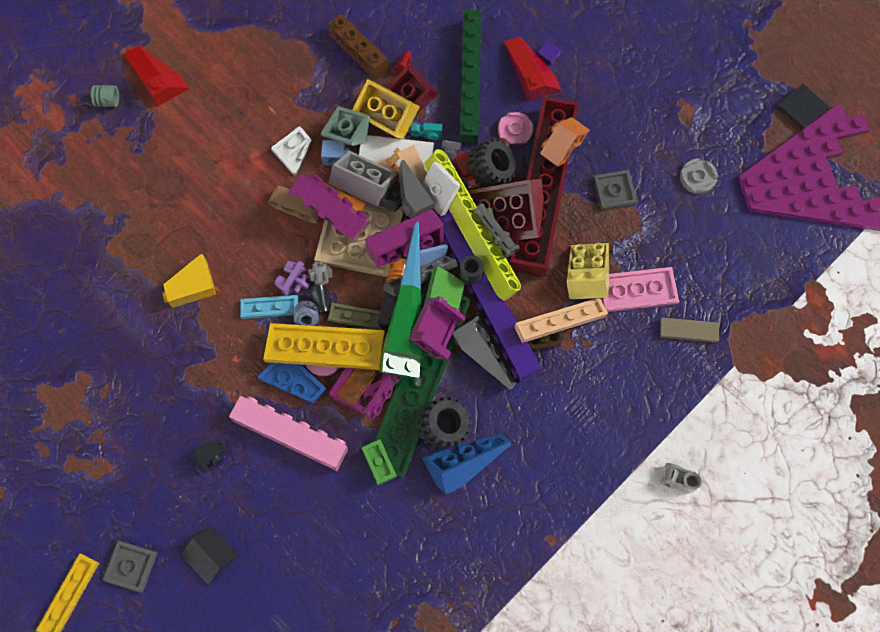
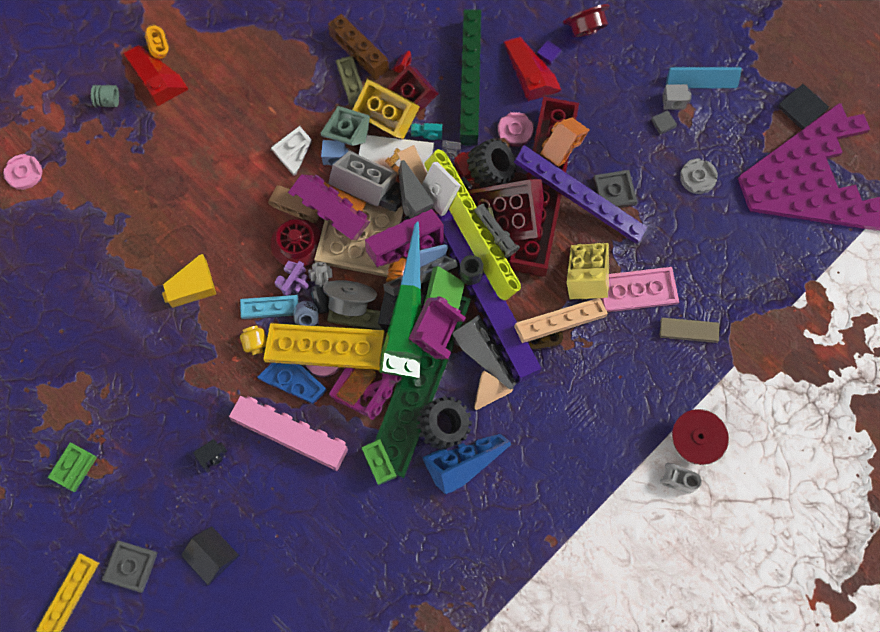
(23, 171): none -> bright pink tile
(72, 467): none -> bright green plate
(157, 46): none -> light orange plate
(253, 340): none -> yellow head
(295, 242): none -> dark red piece
(348, 297): none -> dark grey piece
(350, 79): none -> olive tile
(489, 390): none -> light nougat piece
(580, 194): none -> dark purple plate
(588, 21): none -> dark red piece
(664, 122): none -> dark grey tile
(676, 96): none -> light grey brick
(700, 437): none -> dark red piece
(704, 77): none -> dark azure slope

